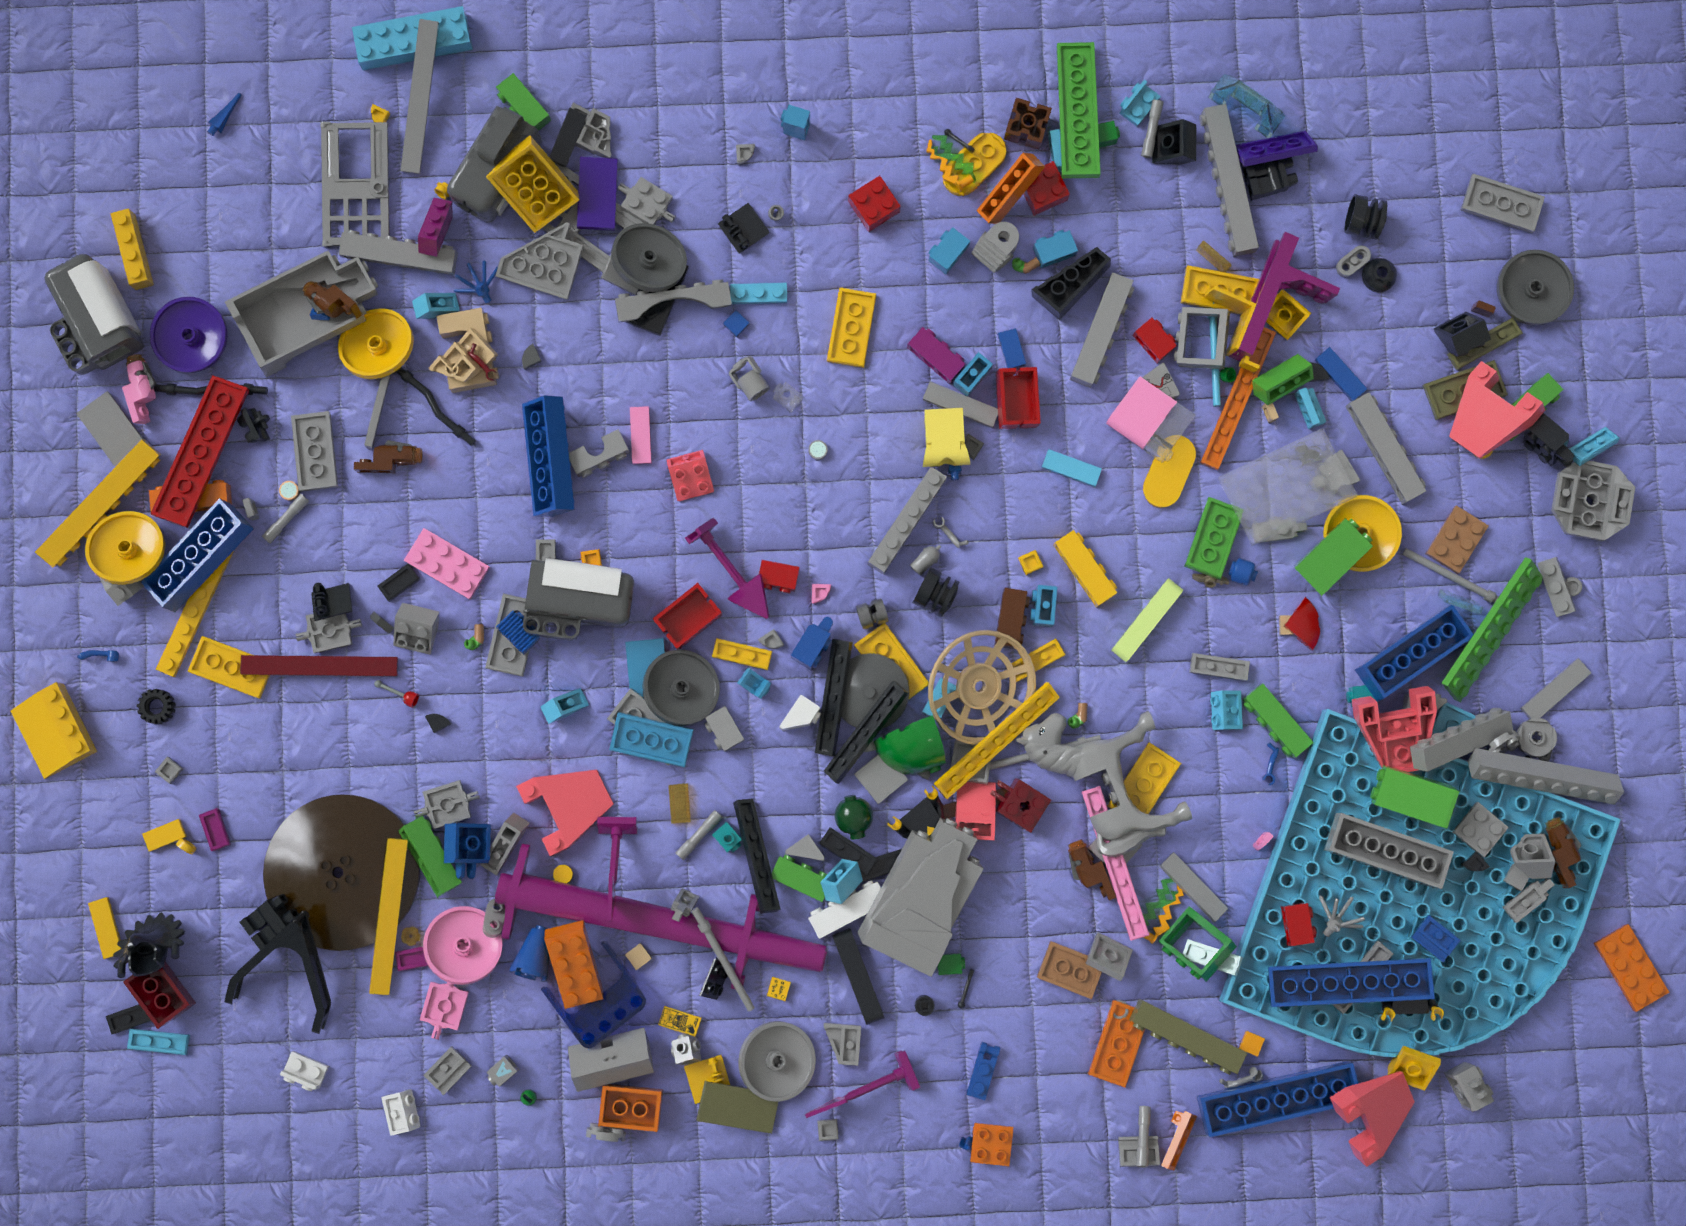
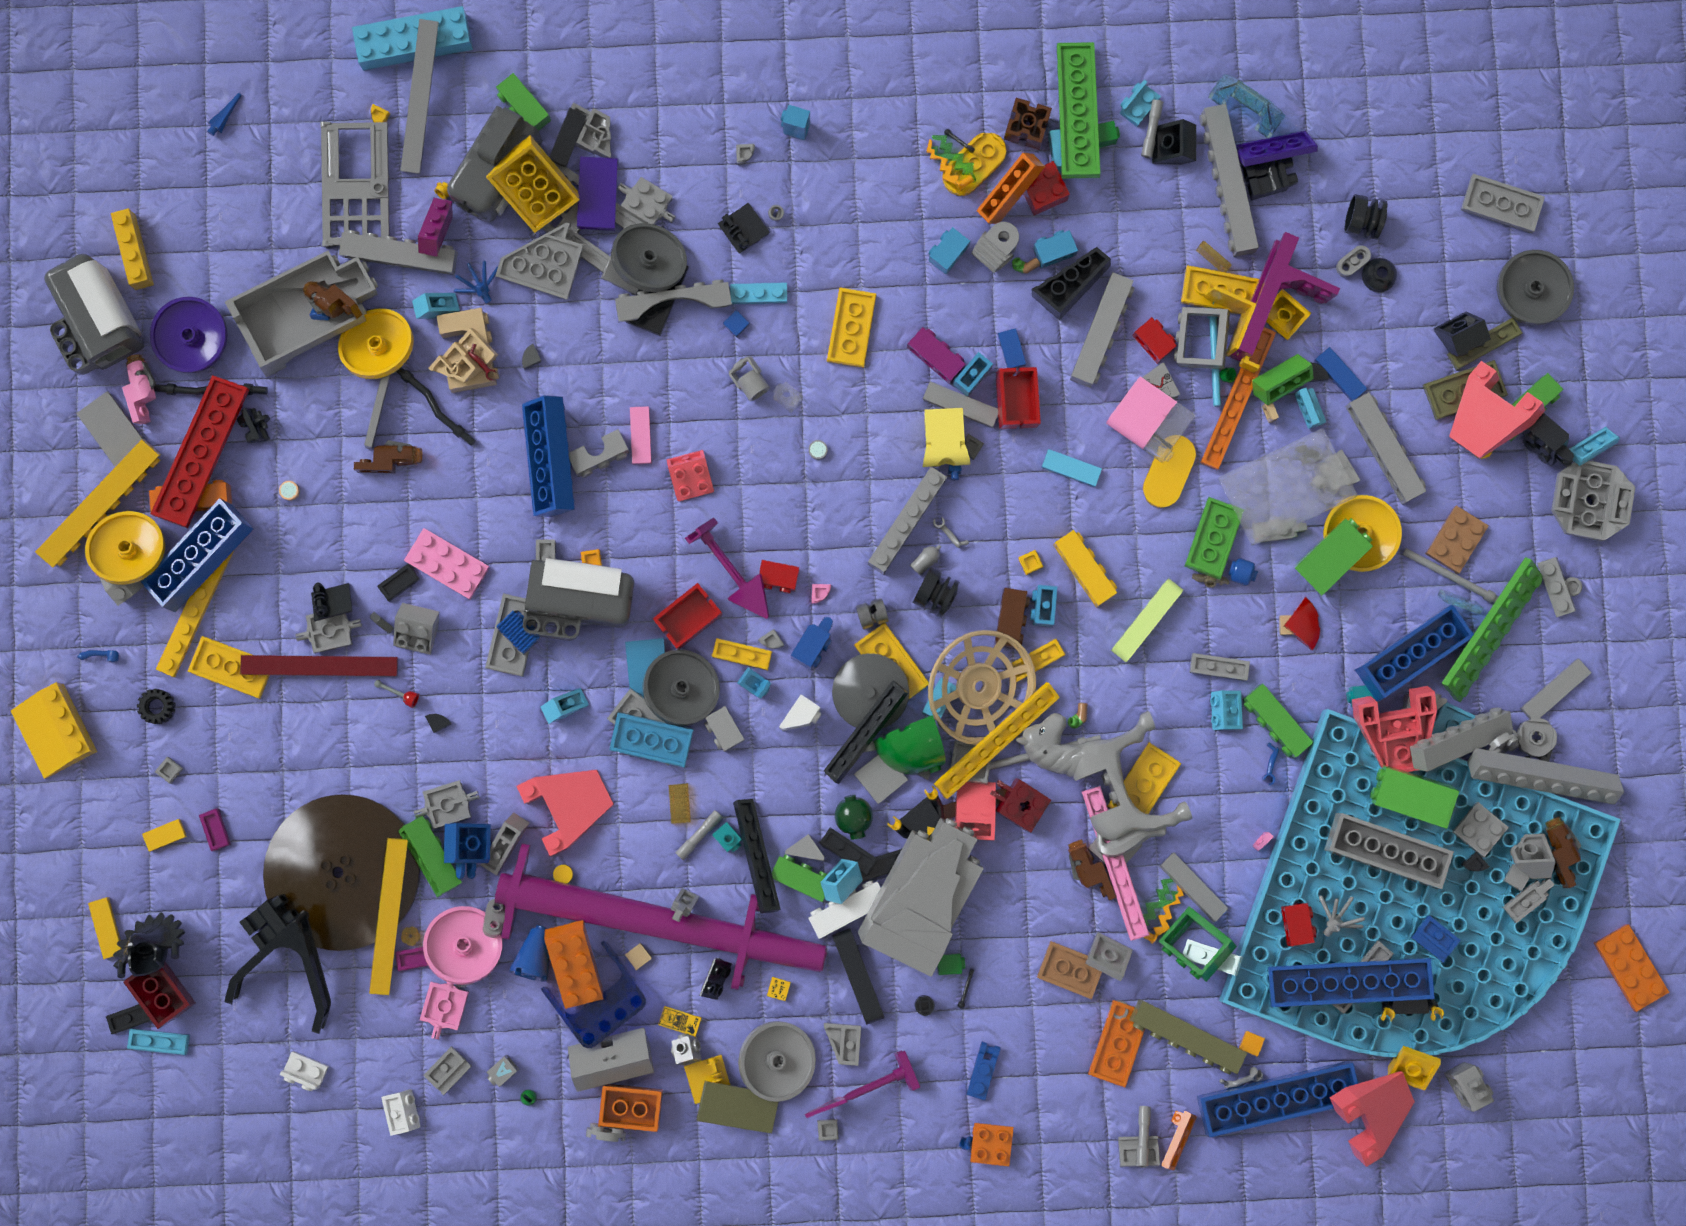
(186, 846): yellow tile -> none
(250, 509): light grey tile -> none
(276, 528): light grey piece -> none
(314, 451): light grey plate -> none
(476, 640): arm -> none
(616, 827): magenta piece -> none
(704, 926): light grey bar -> none
(833, 697): black plate -> none
(874, 203): red brick -> none
(1483, 308): reddish brown tile -> none

